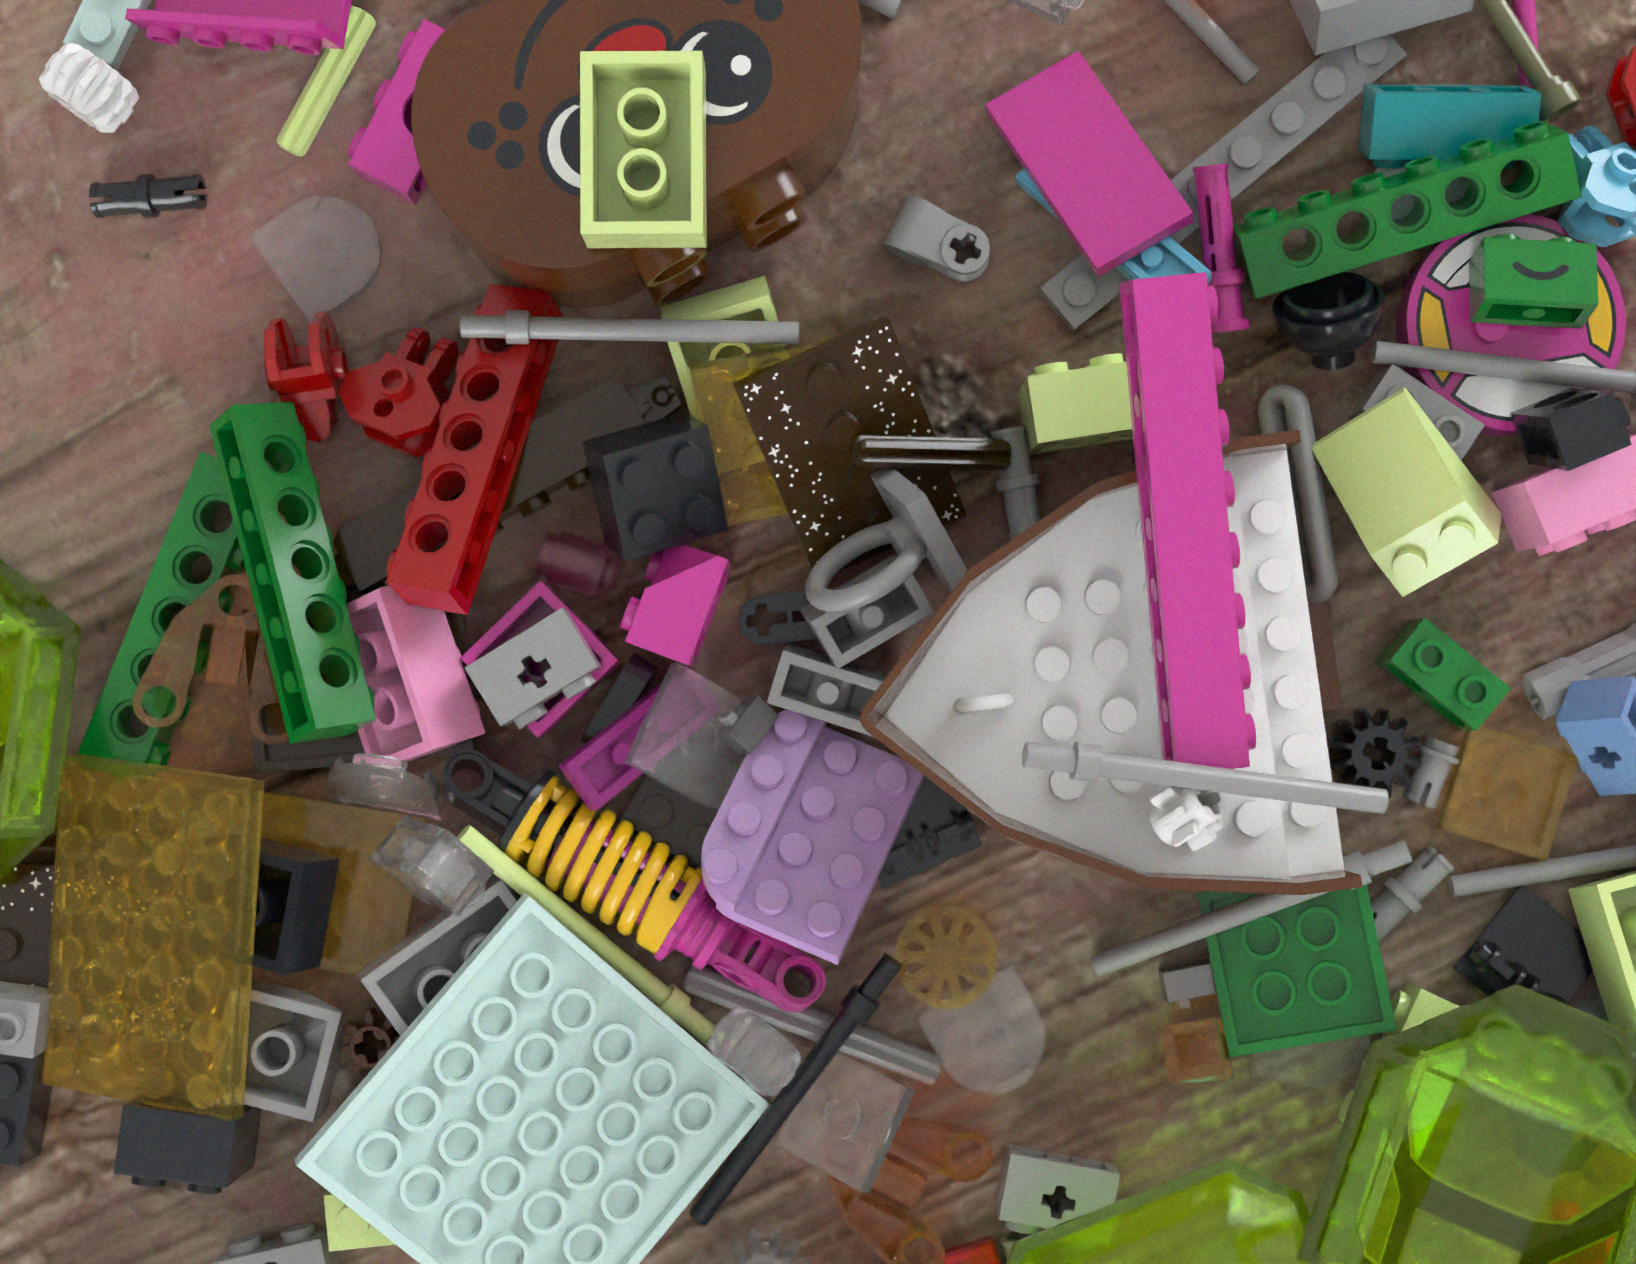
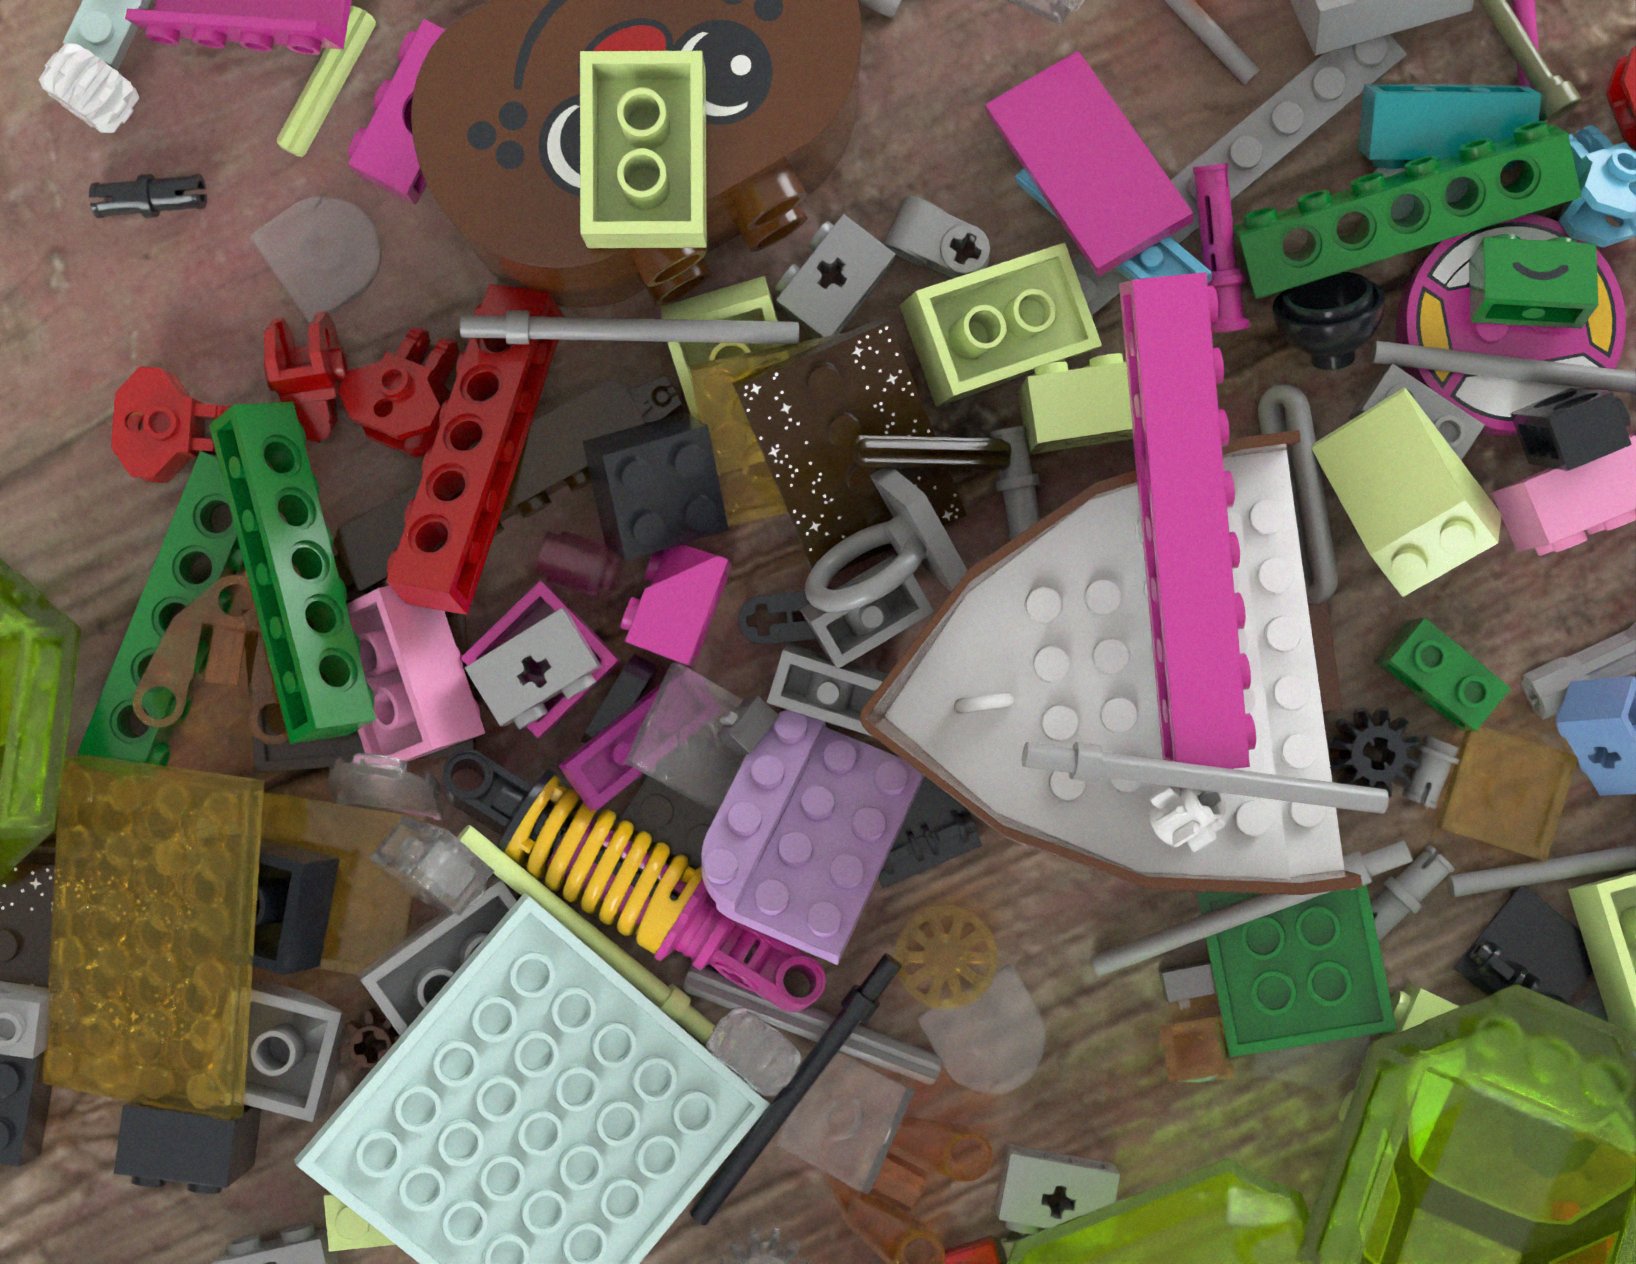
(171, 425): none -> red hinge
(863, 266): none -> light grey brick
(999, 323): none -> yellowish green slope

